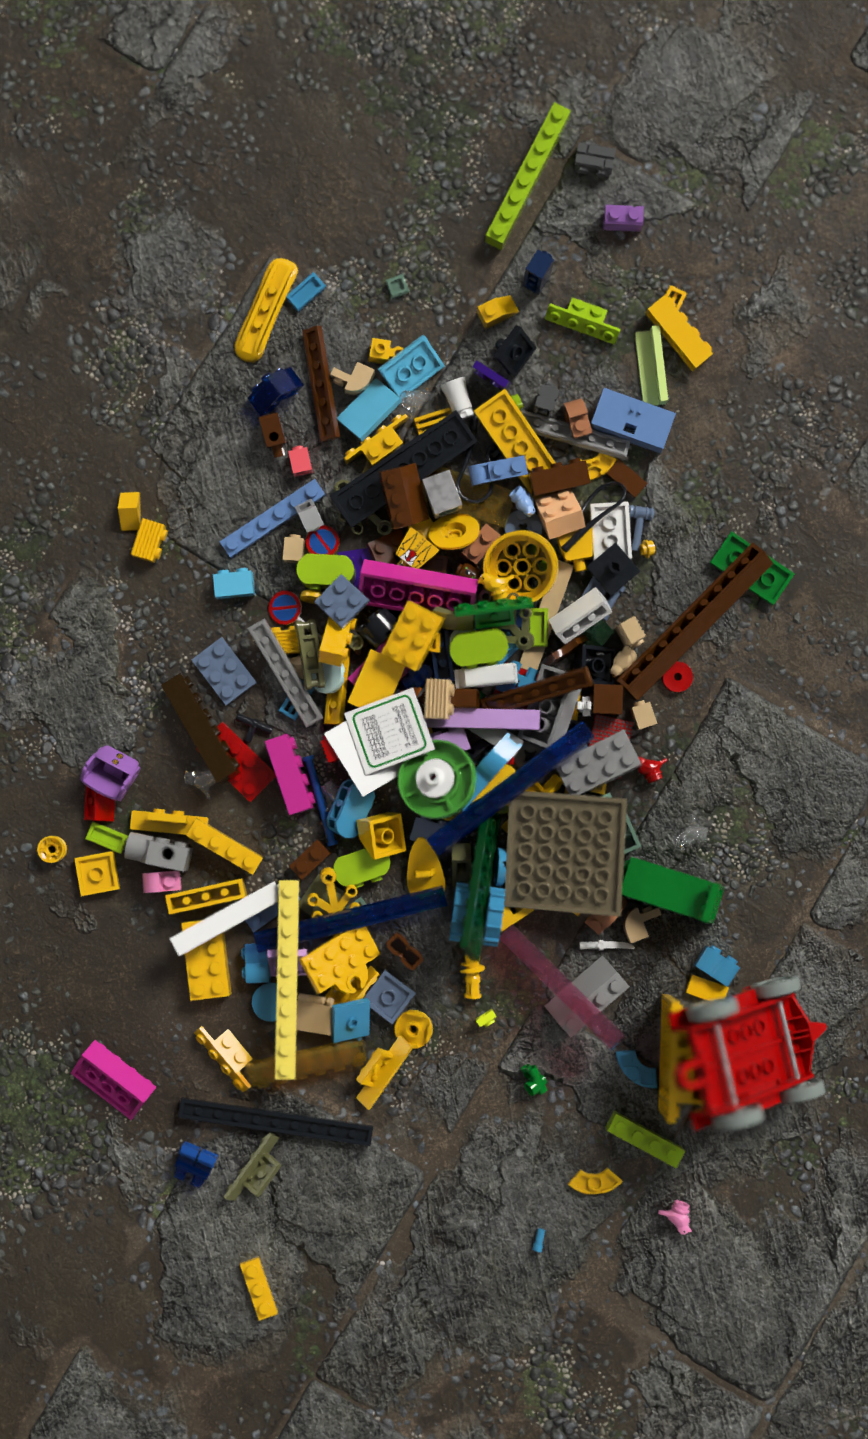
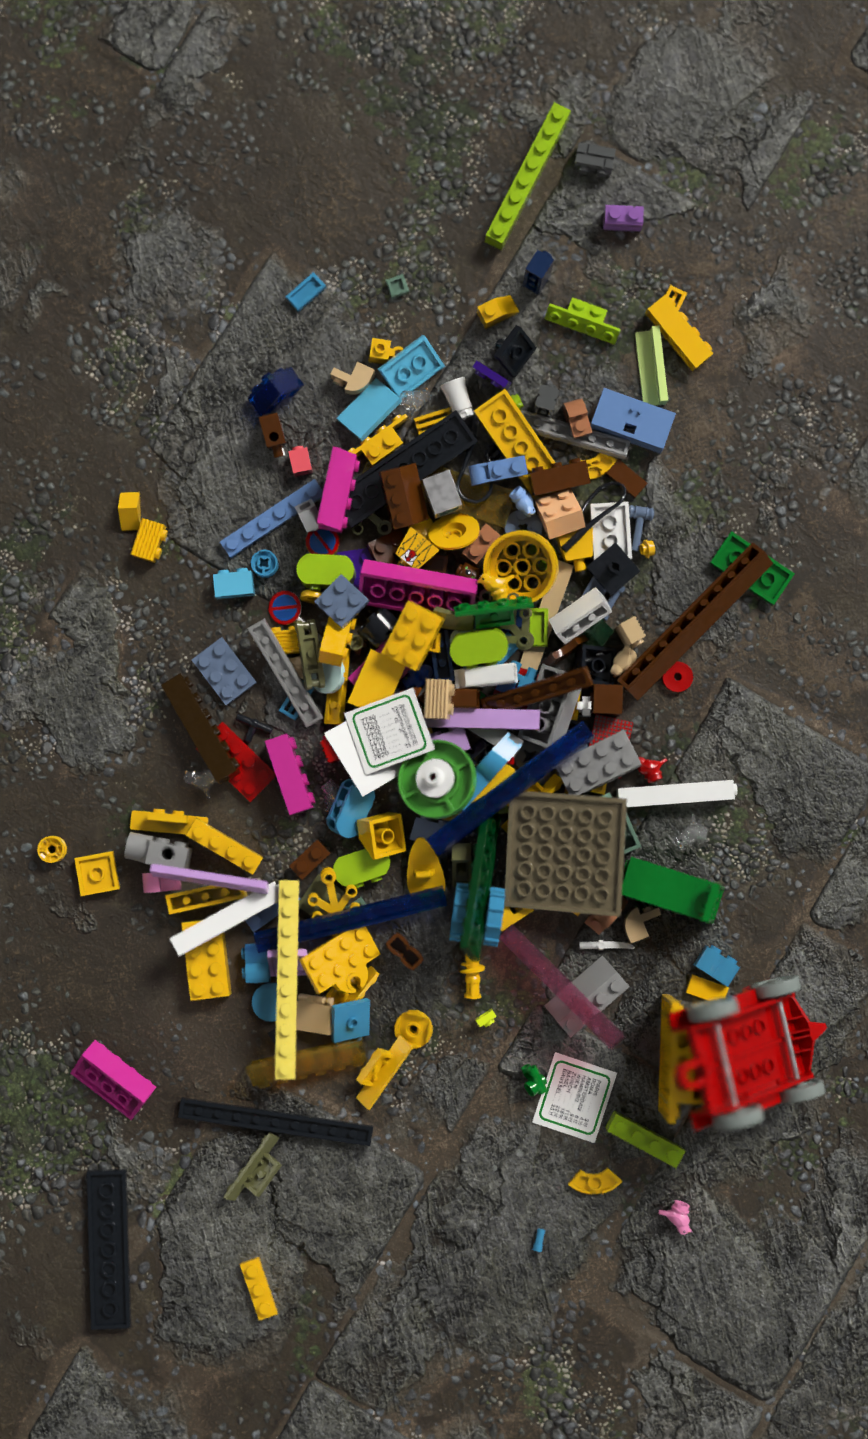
(98, 806): red panel -> none
(107, 837): lime tile -> none
(108, 1249): none -> black plate
(110, 773): medium lavender piece -> none
(186, 1163): hips -> none
(209, 878): none -> lavender tile
(228, 1054): yellow bracket -> none
(264, 563): none -> dark azure wheel
(265, 309): yellow piece -> none
(293, 548): tan brick -> none
(319, 799): blue bar -> none
(321, 383): reddish brown plate -> none
(337, 490): none -> dark pink slope
(389, 996): sand blue plate -> none
(499, 869): dark azure tile -> none
(575, 1097): none -> white sticker
(635, 1070): dark azure tile -> none
(643, 715): tan brick -> none
(678, 793): none -> white brick

